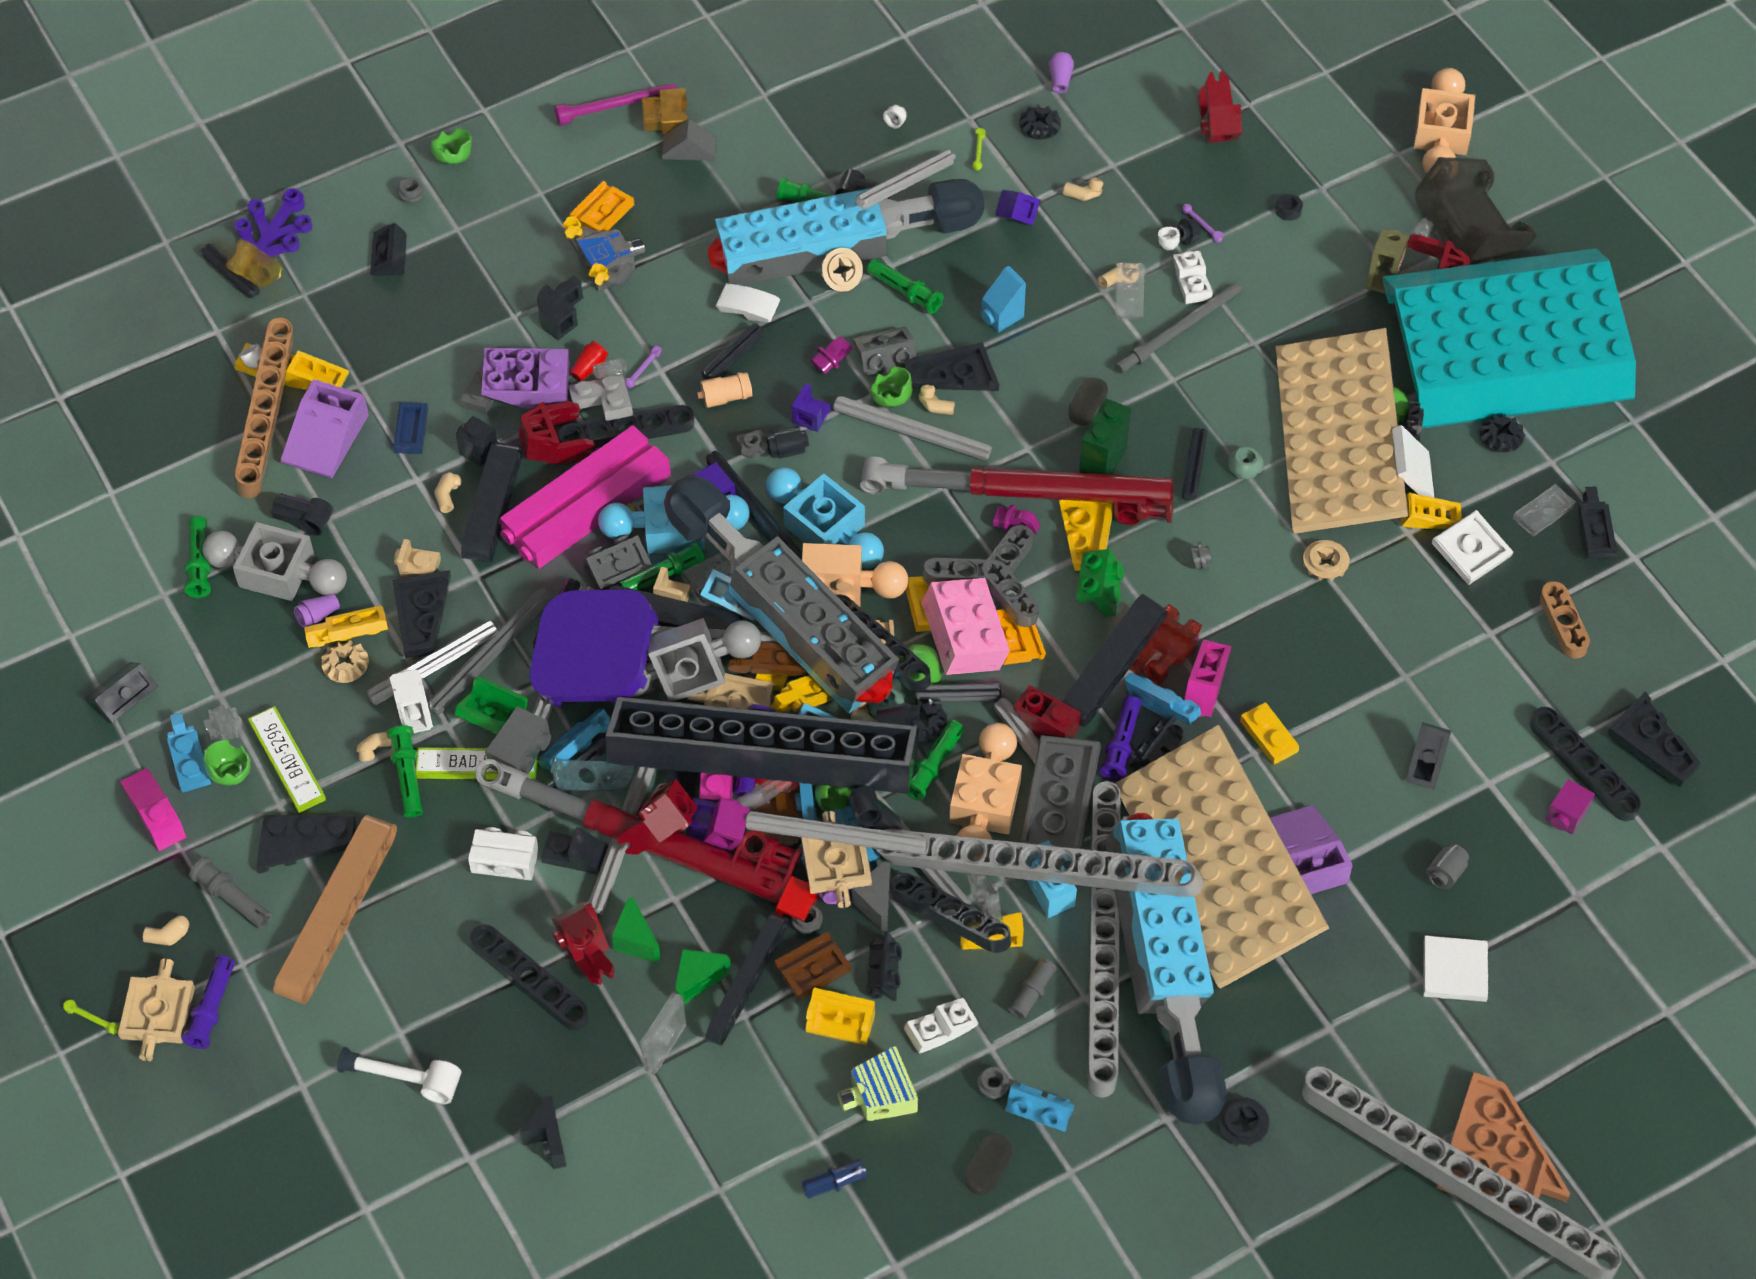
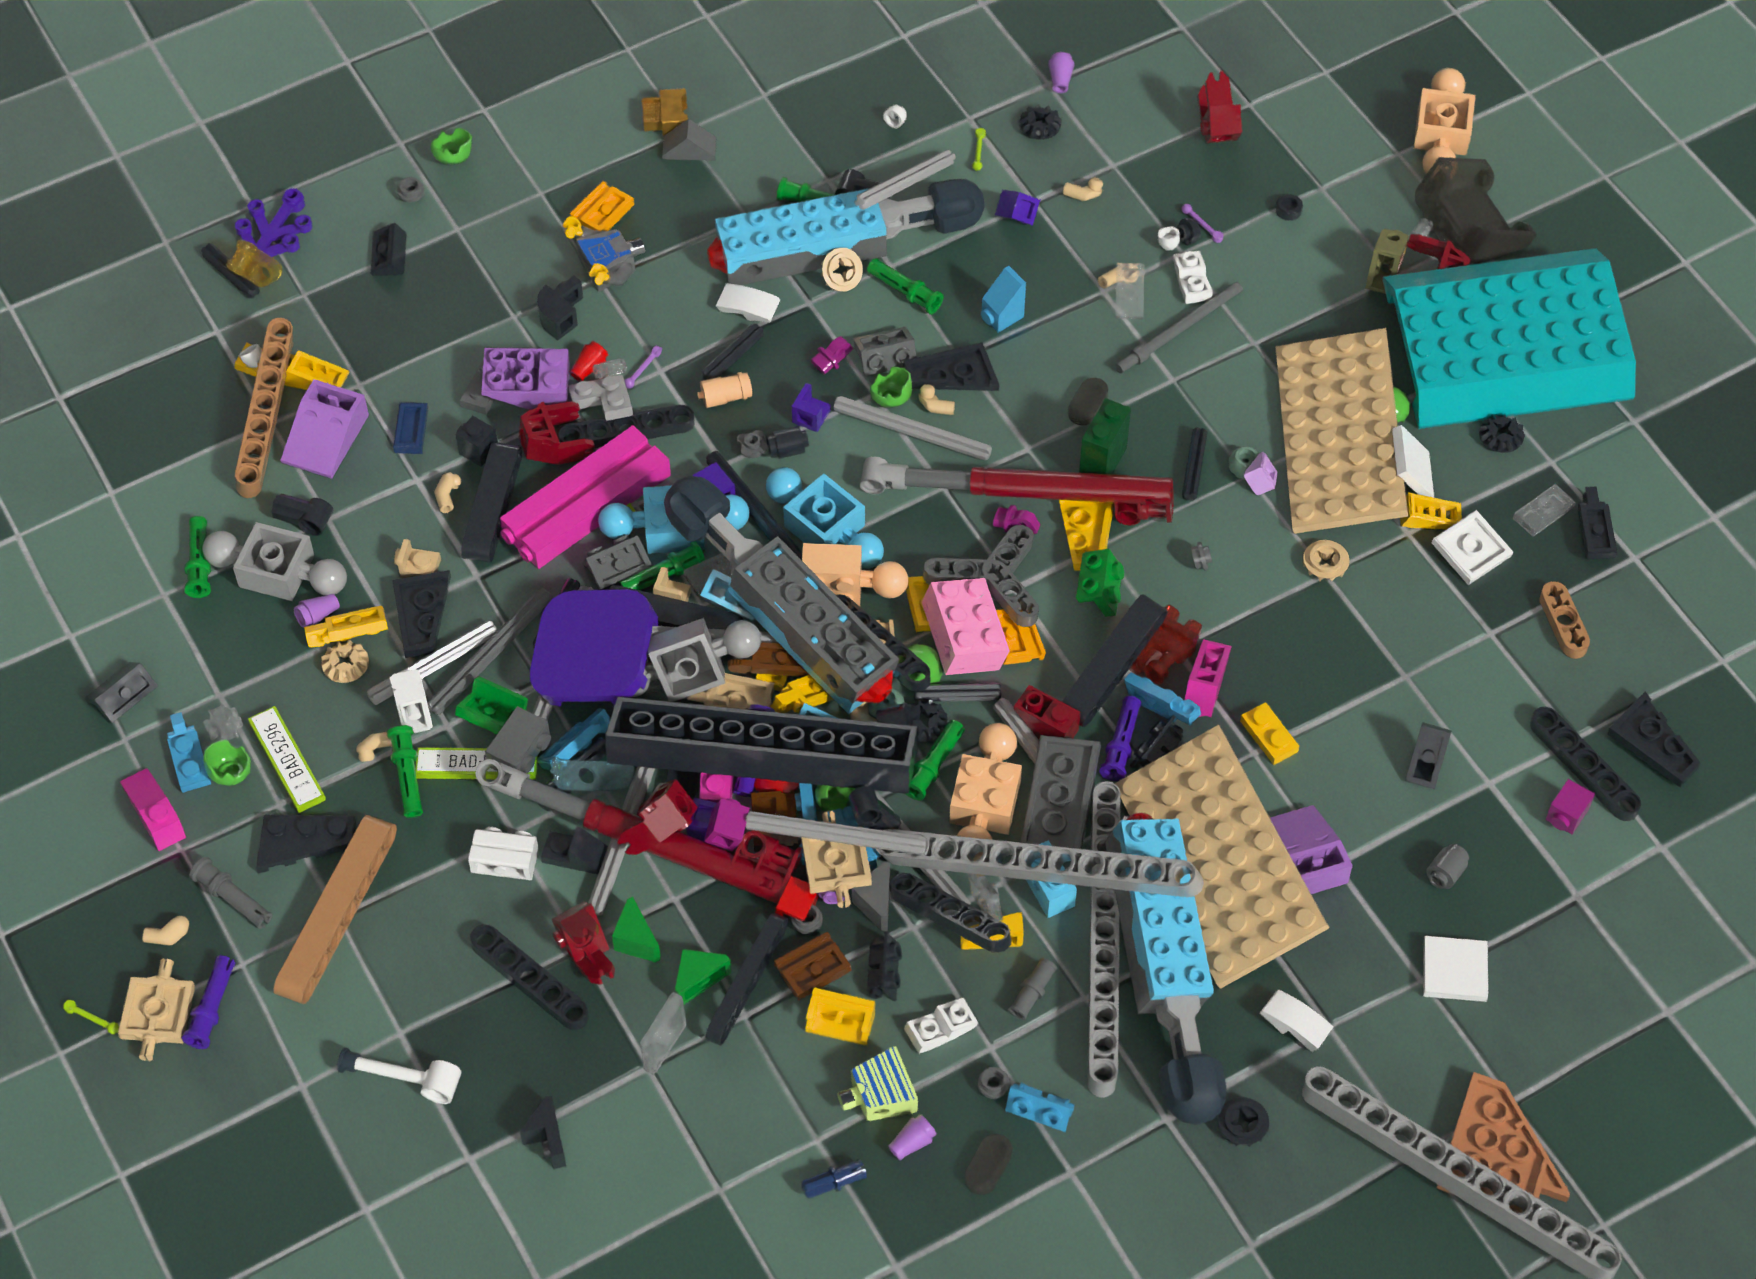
(567, 113): magenta piece -> none
(762, 793): clear axle -> none
(912, 1137): none -> medium lavender cone
(1261, 474): none -> lavender slope
(1294, 1016): none -> white slope
(1415, 420): black gear -> none

